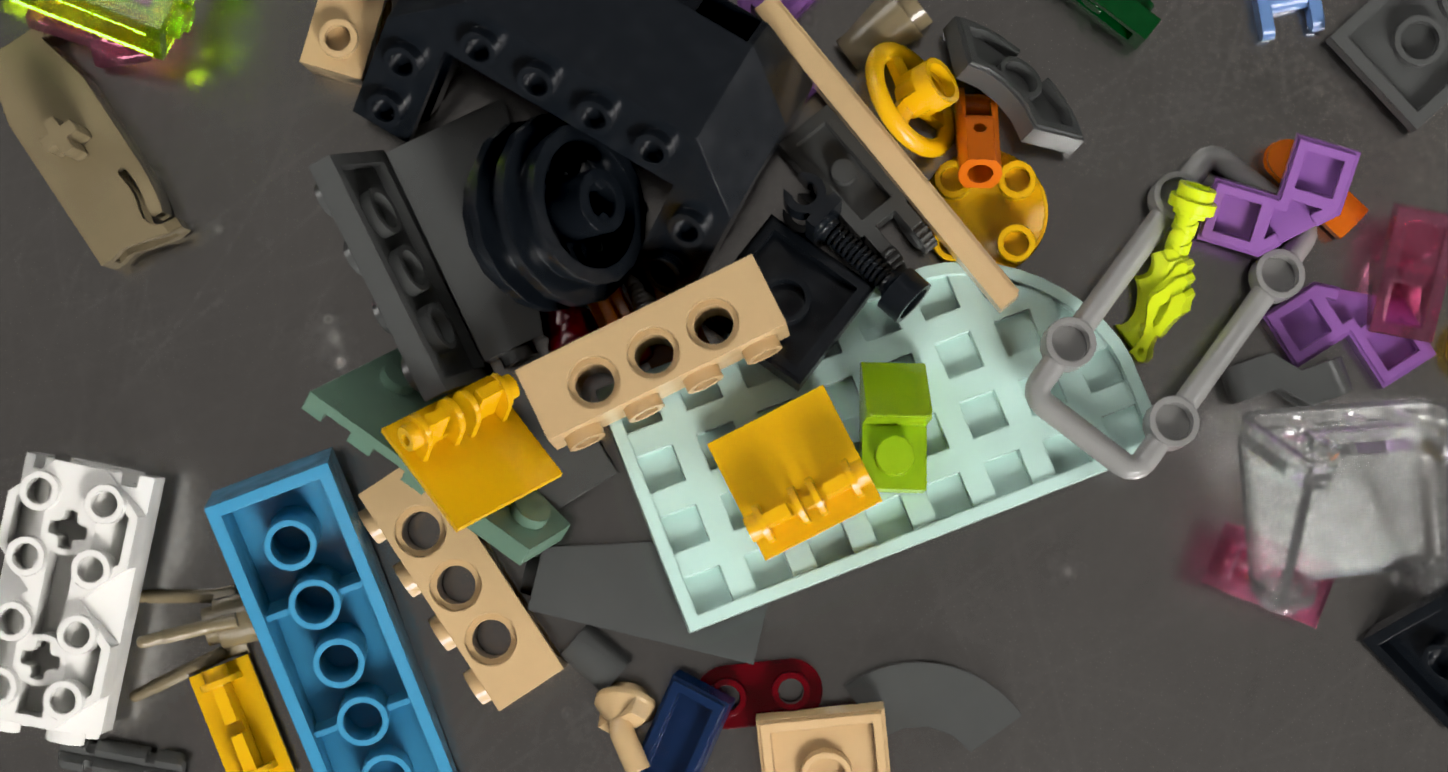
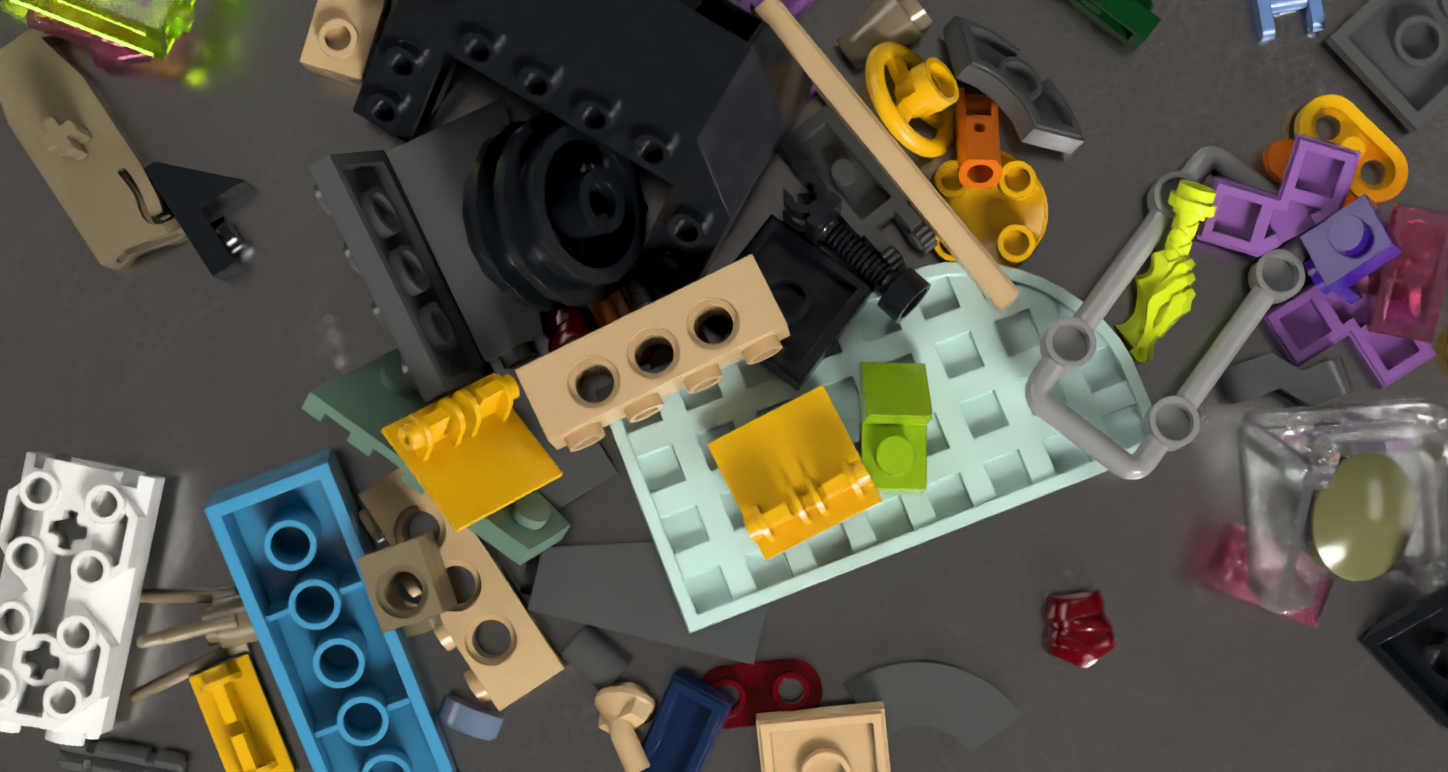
(192, 200): none -> black slope
(421, 558): none -> dark tan brick
(470, 717): none -> sand blue tile
(1078, 628): none -> dark red arm
(1349, 248): none -> bracket
(1359, 133): none -> yellow plate
(1363, 518): none -> olive dish

